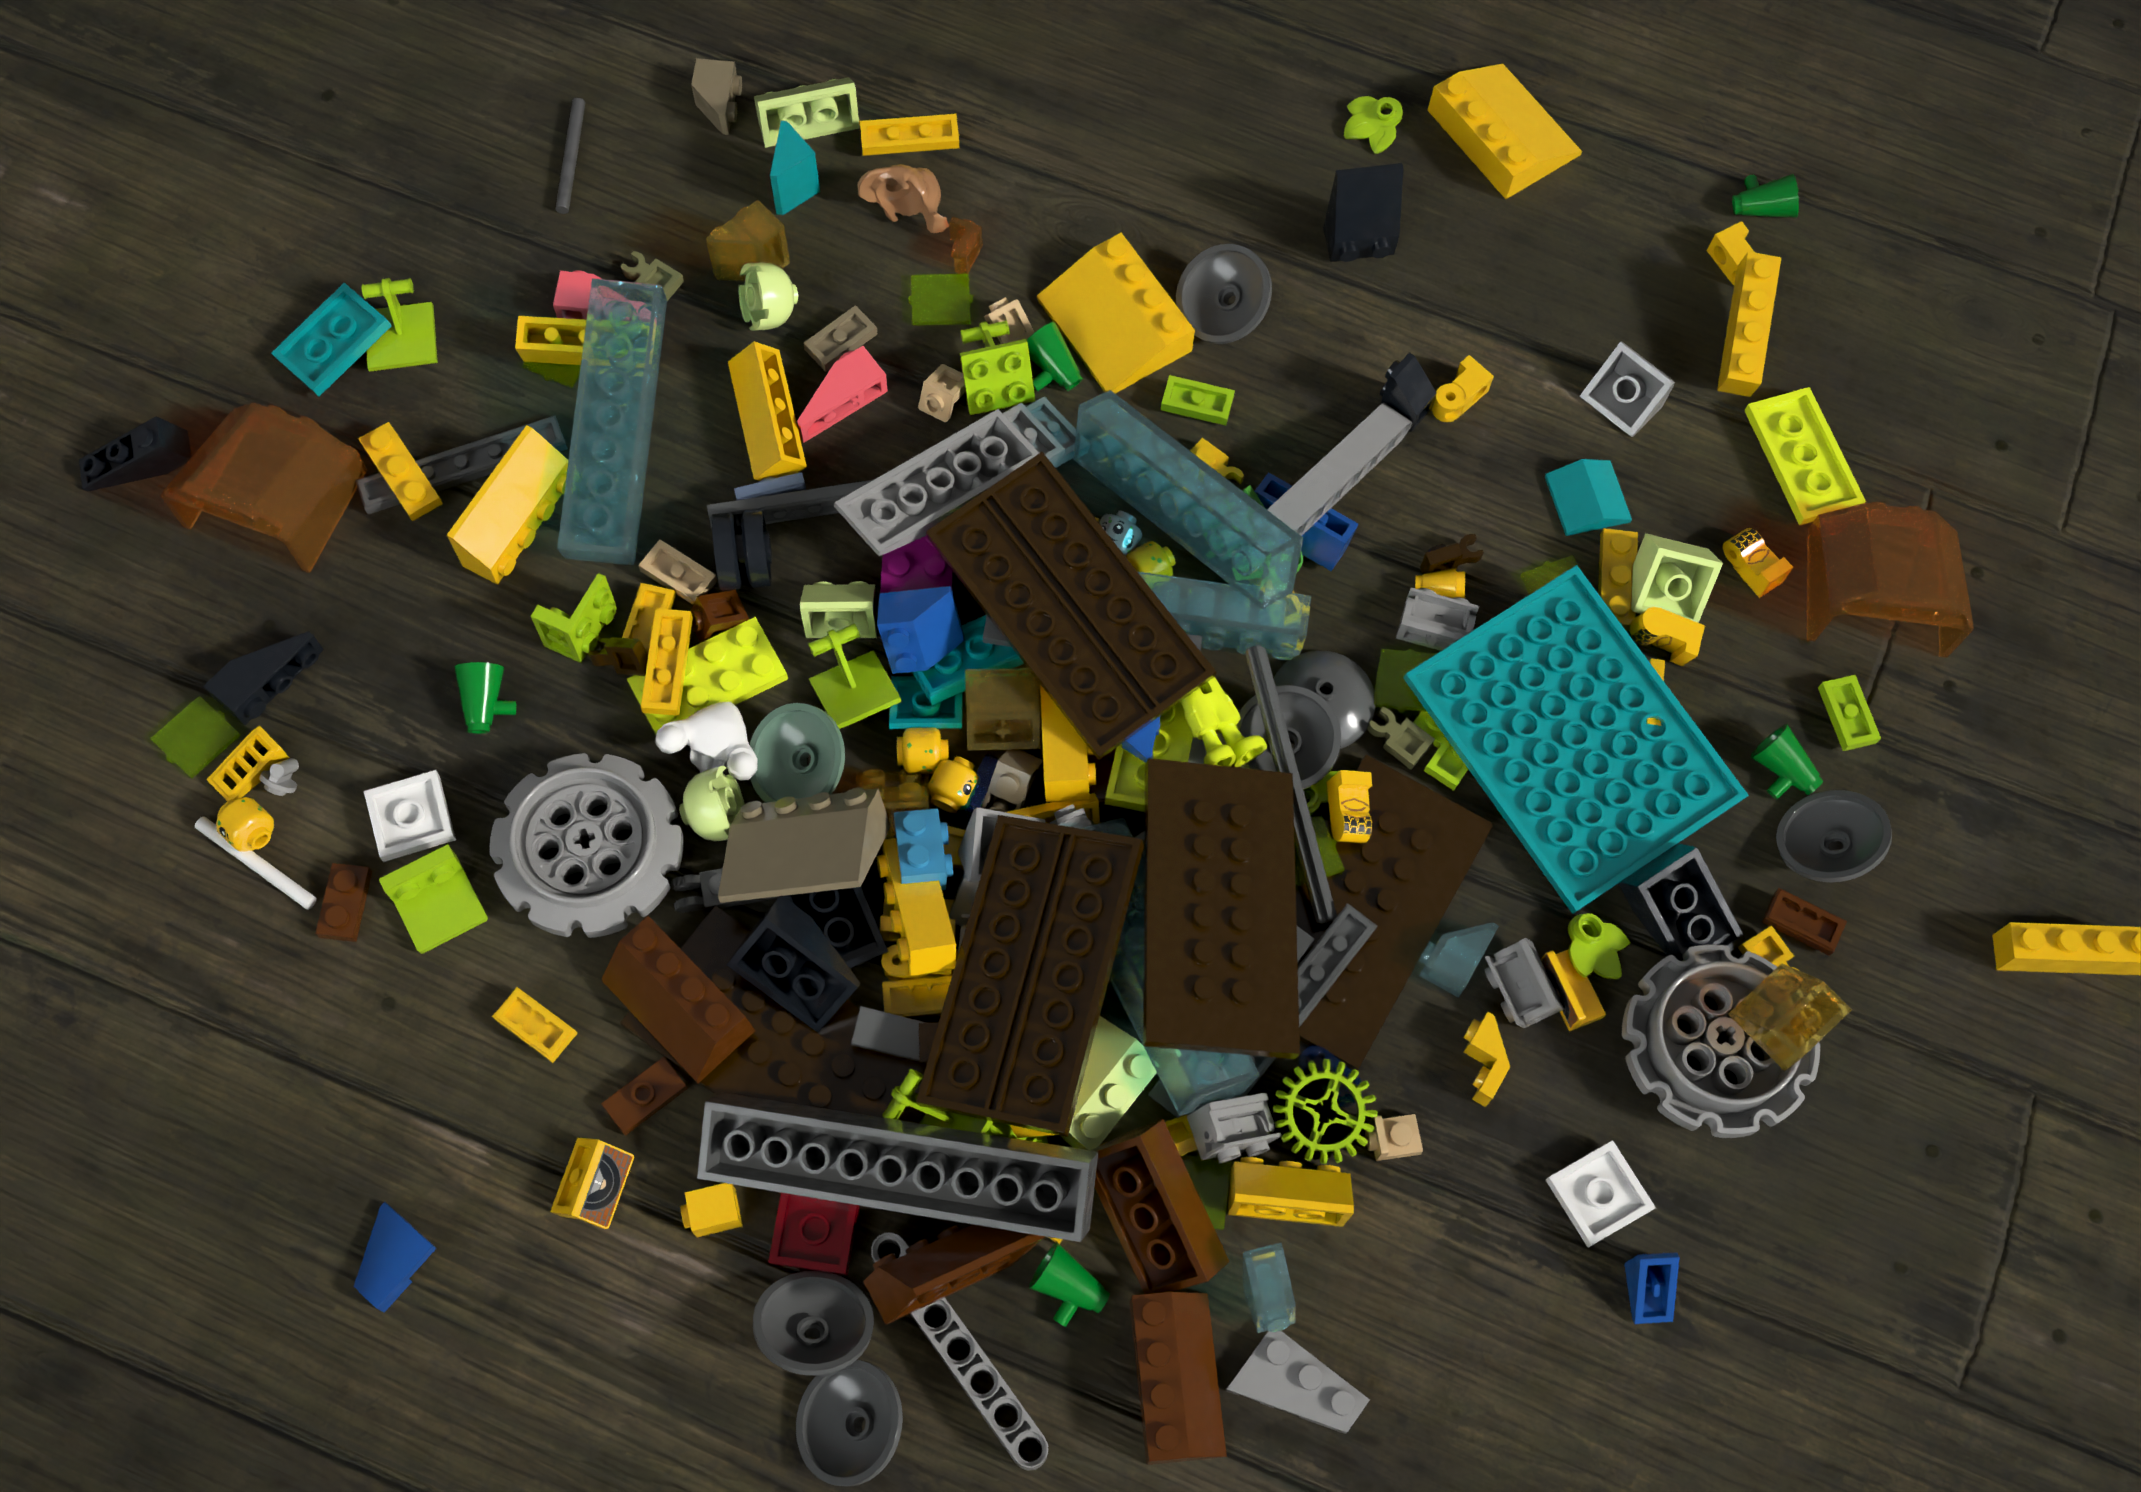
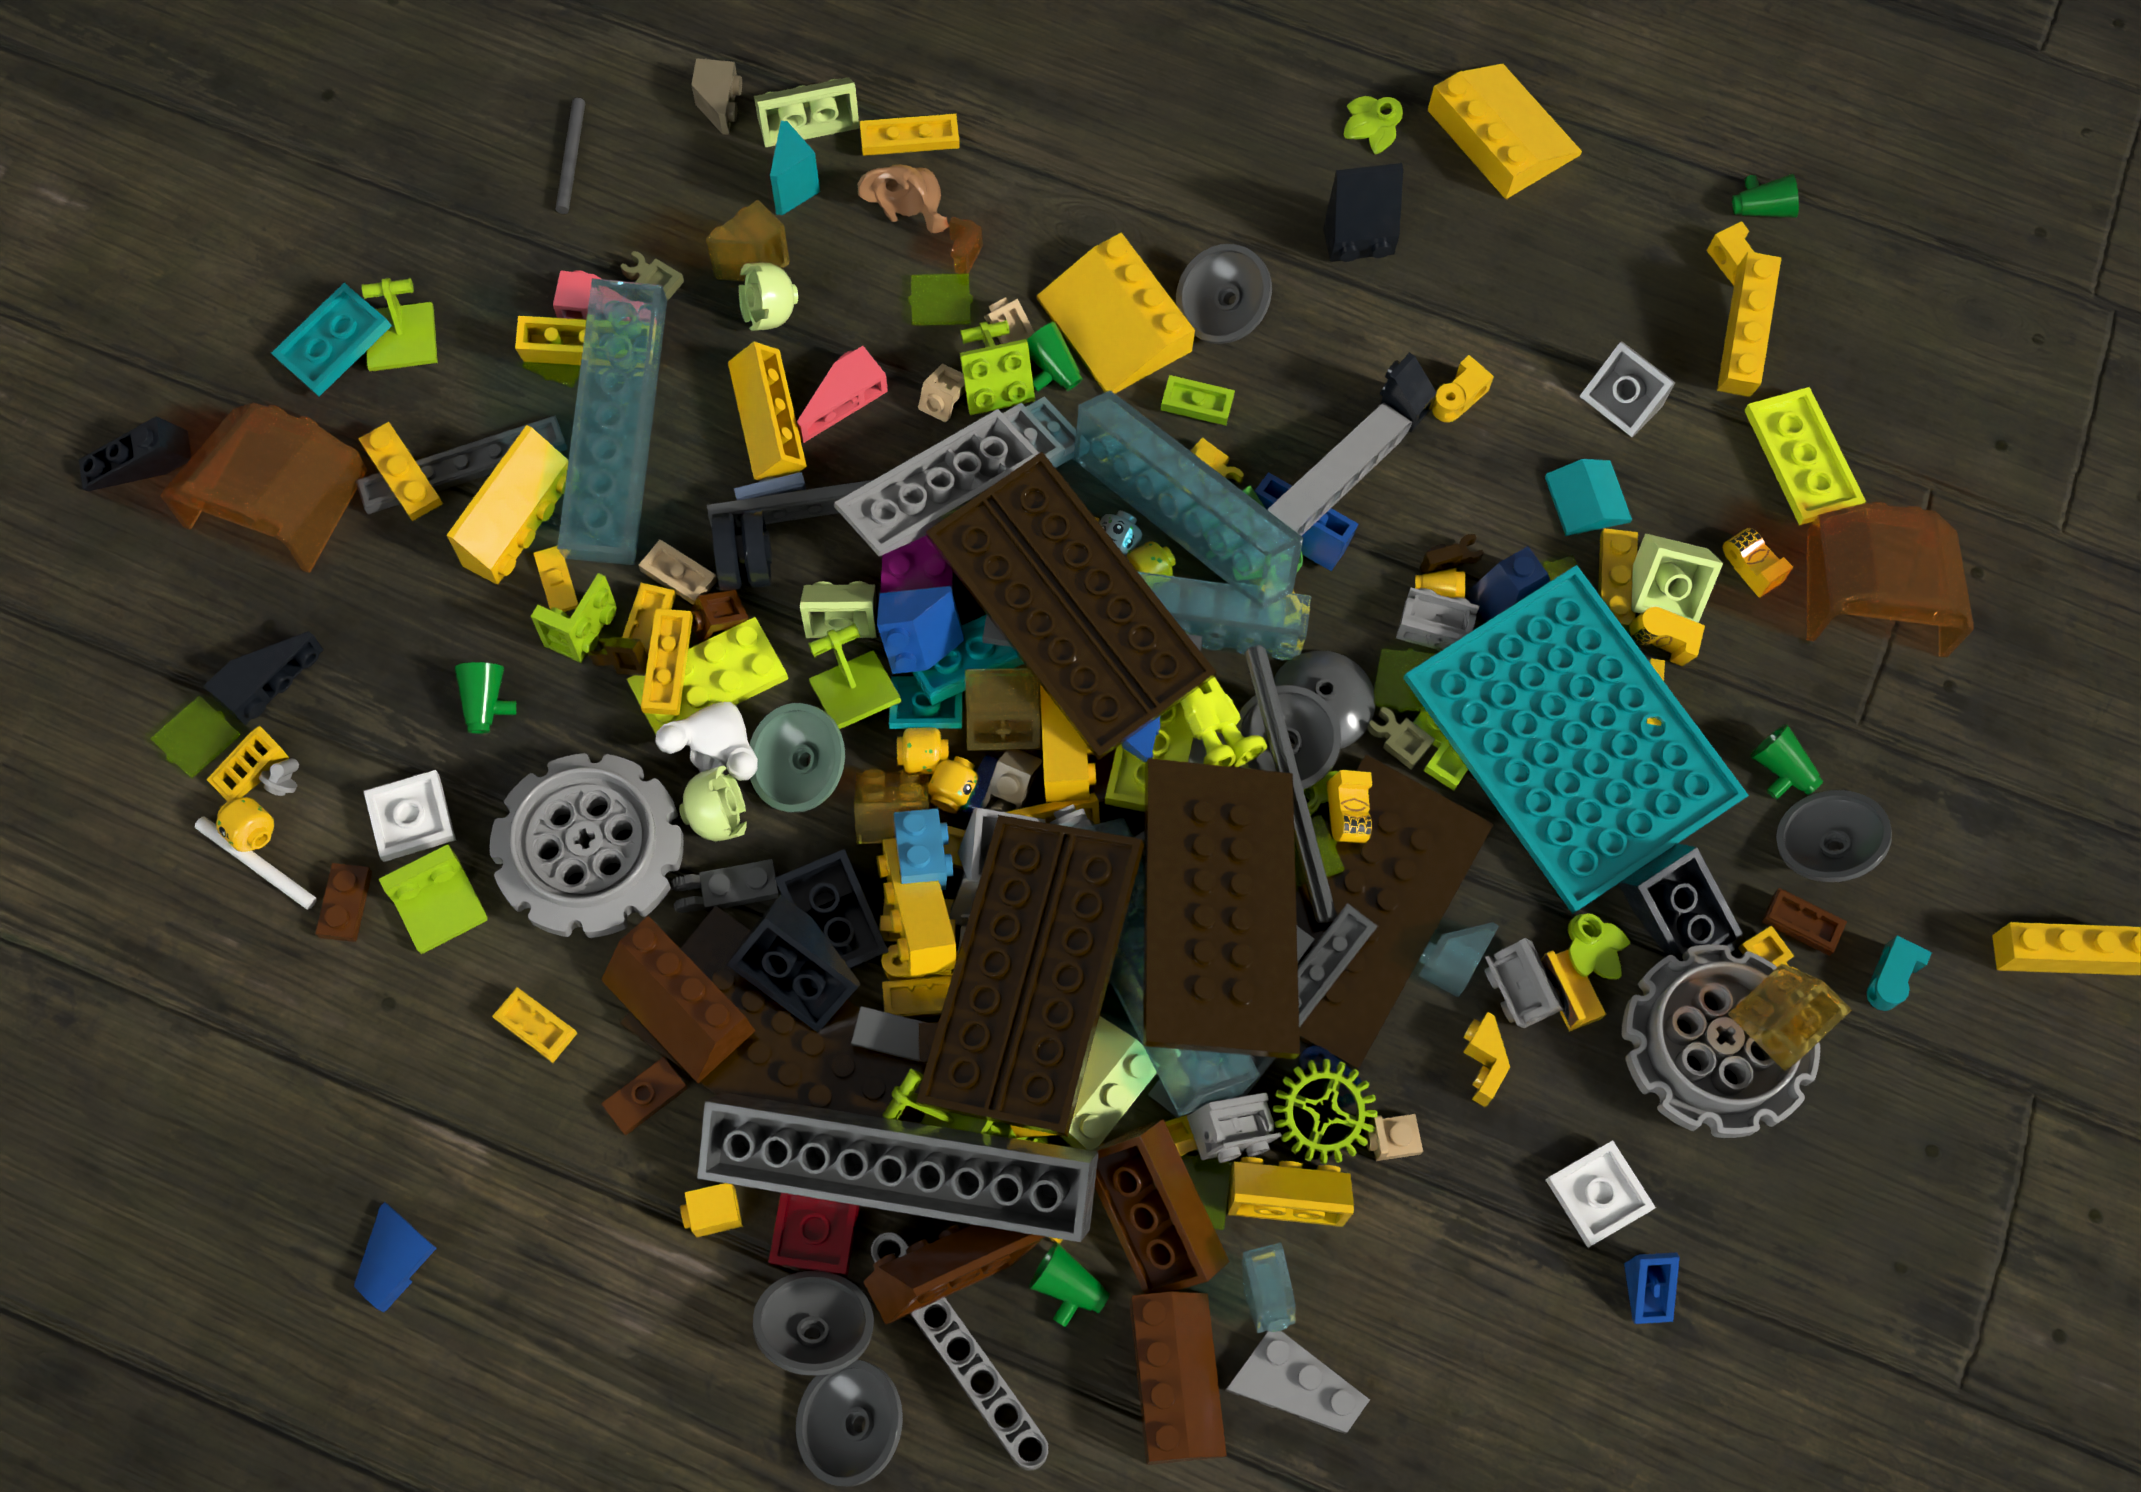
(556, 579): none -> yellow piece
(592, 1182): panel -> none
(803, 845): dark tan slope -> none
(840, 336): dark tan plate -> none
(1507, 584): none -> dark blue slope
(1849, 712): lime plate -> none
(1891, 976): none -> teal leg

